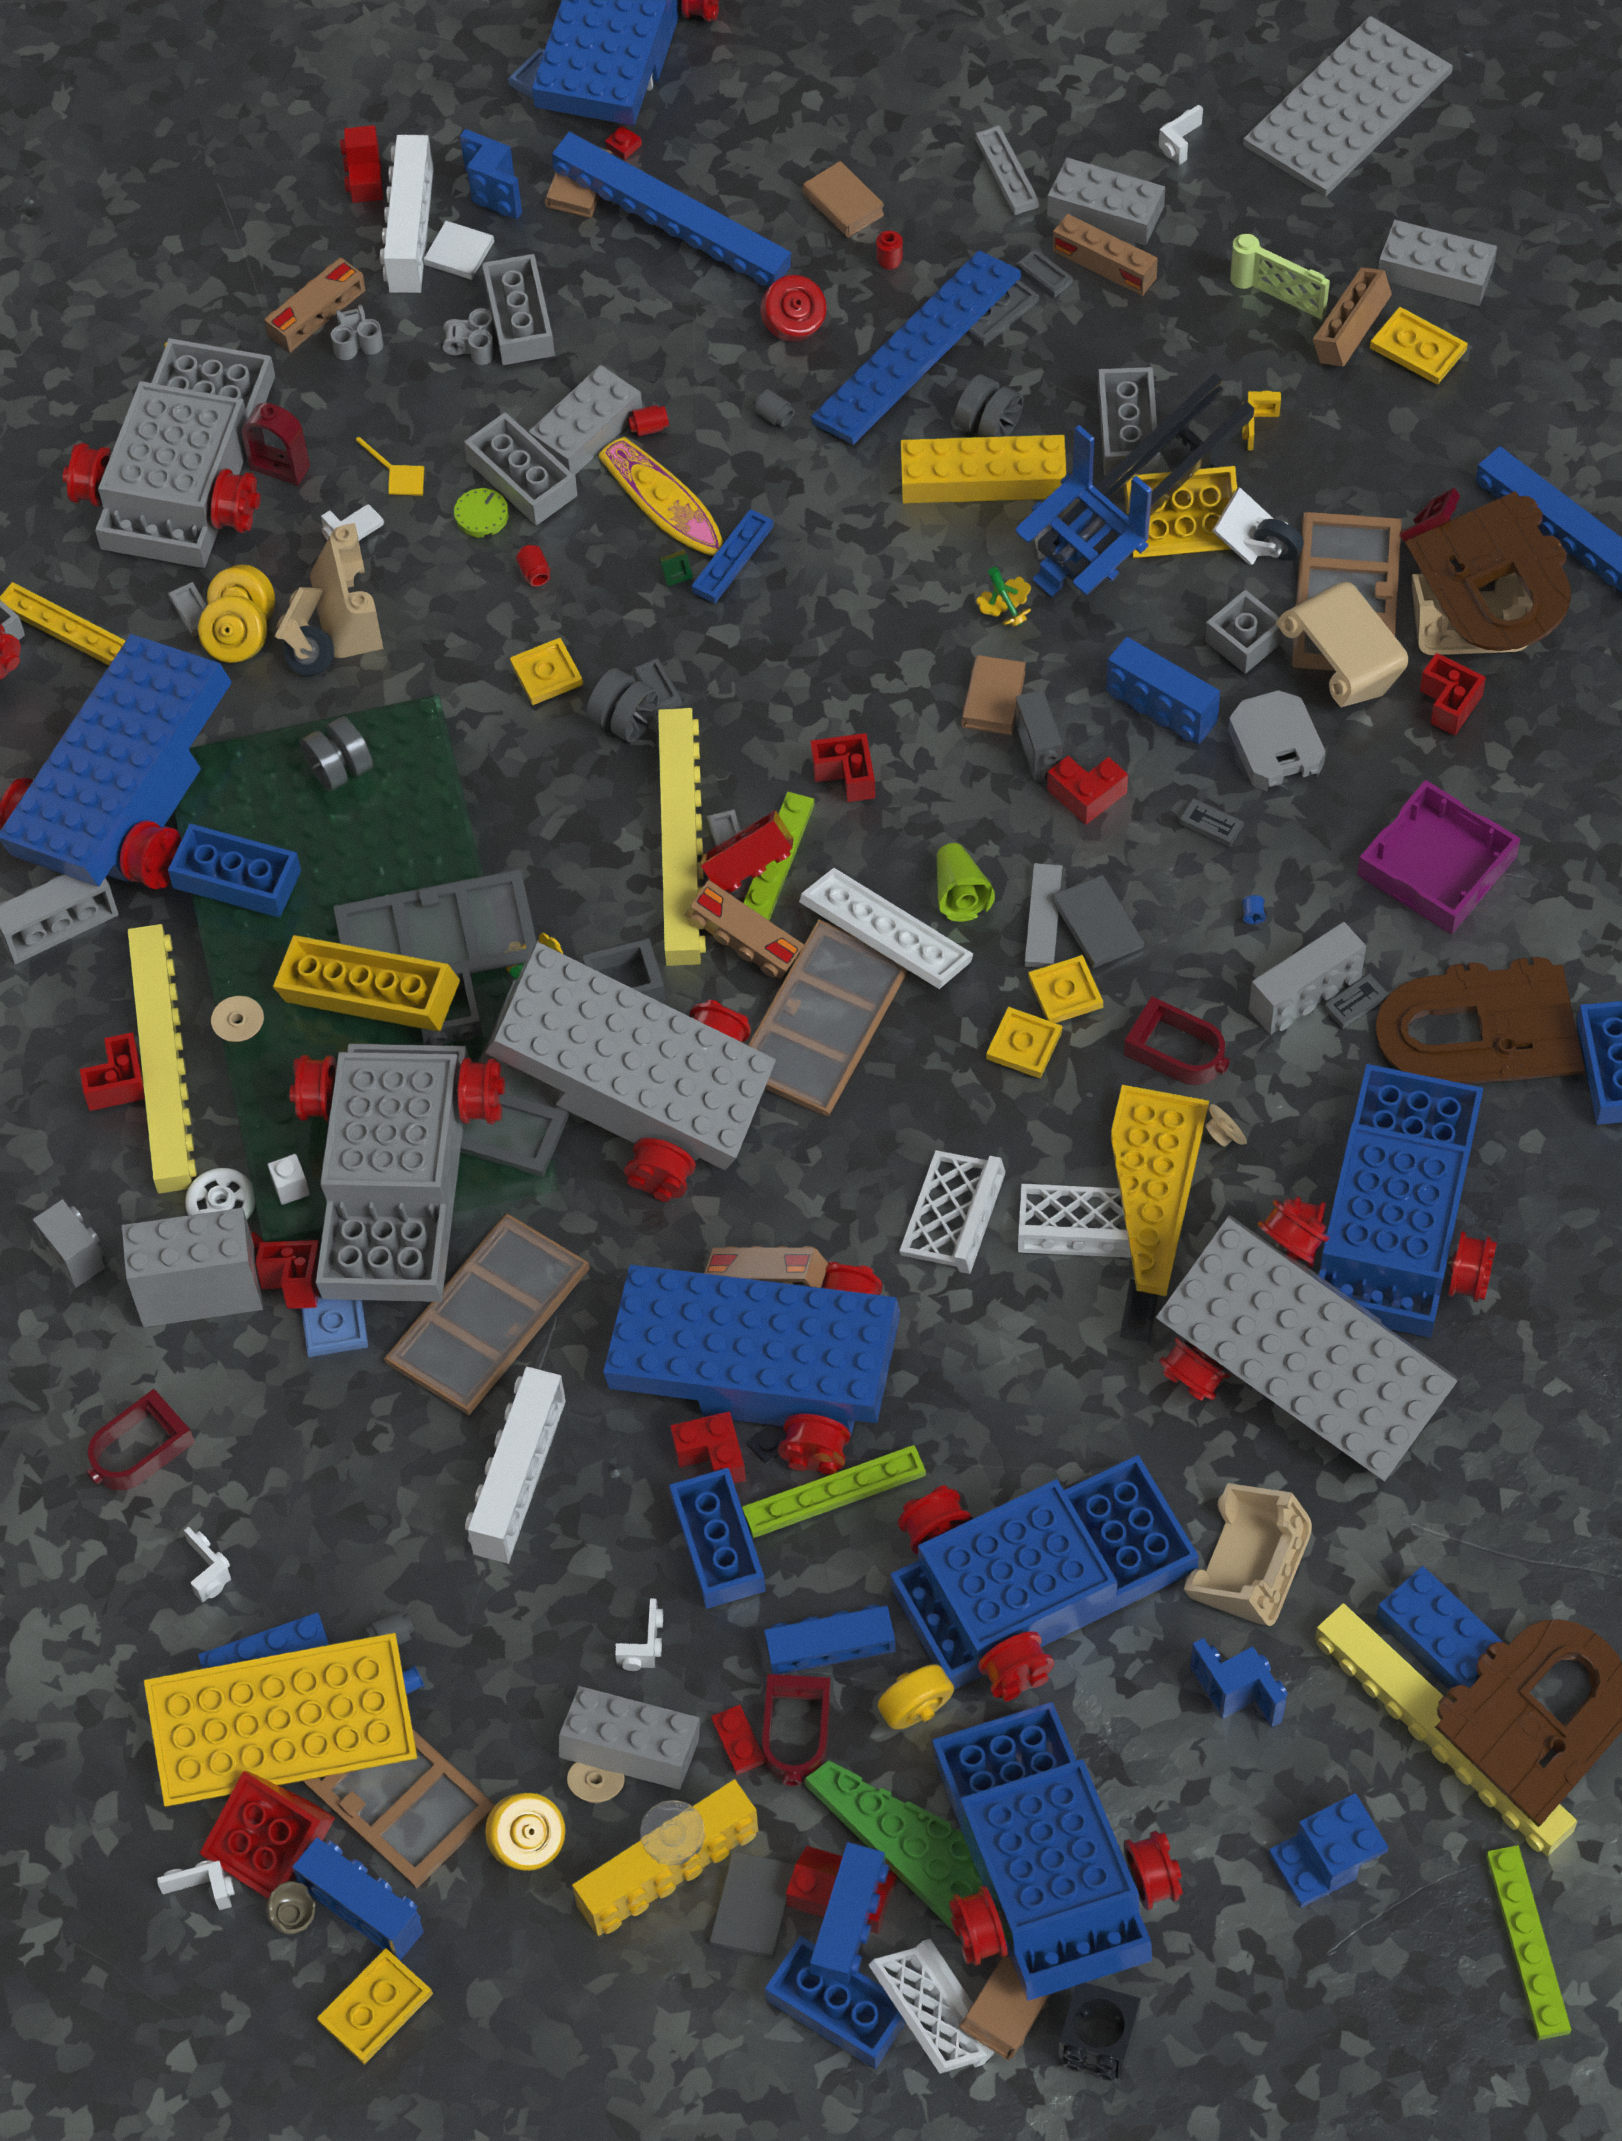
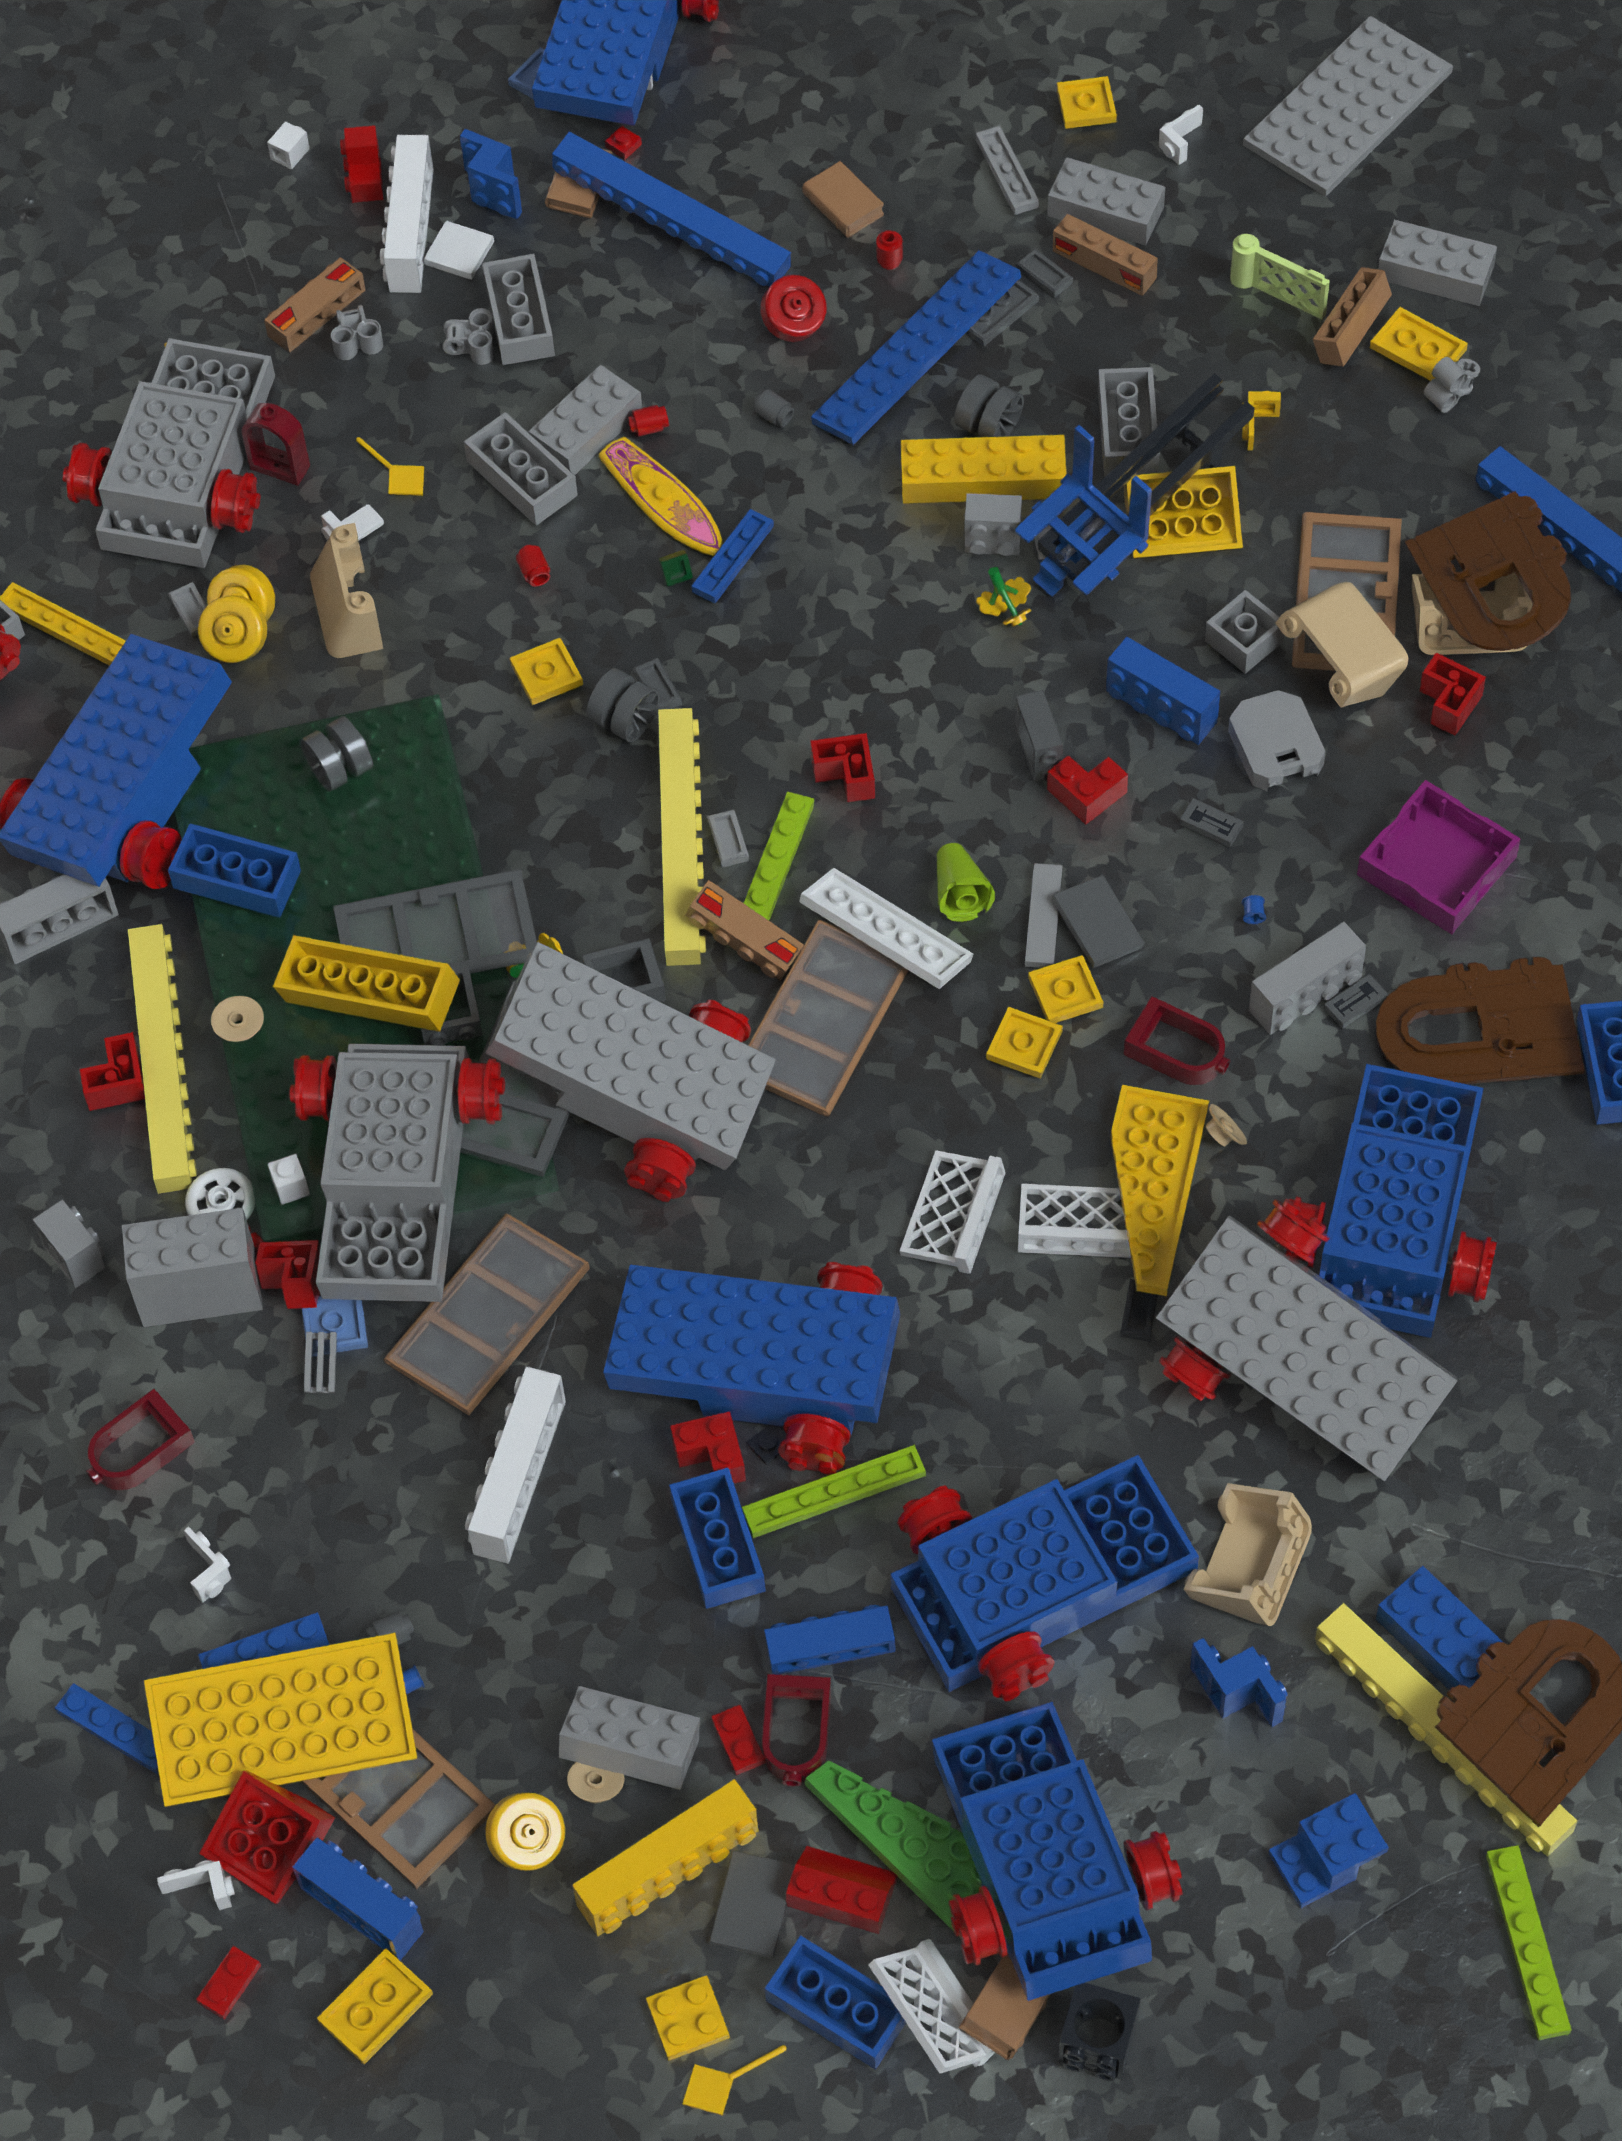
(109, 1725): none -> blue plate
(228, 1982): none -> red plate
(288, 145): none -> white brick
(290, 1908): dark tan hair -> none
(306, 647): plate -> none
(320, 1336): none -> light grey tile
(481, 512): lime tile -> none
(638, 1656): white bracket -> none
(672, 1832): clear tile -> none
(687, 2018): none -> yellow plate
(710, 2088): none -> yellow piece
(748, 852): red brick -> none
(780, 1264): medium nougat brick -> none
(848, 1913): blue brick -> none
(915, 1697): yellow wheel -> none
(992, 524): none -> light grey brick
(992, 694): medium nougat piece -> none
(1086, 102): none -> yellow plate
(1254, 532): white plate -> none
(1433, 515): dark red wing -> none
(1451, 382): none -> light grey piece

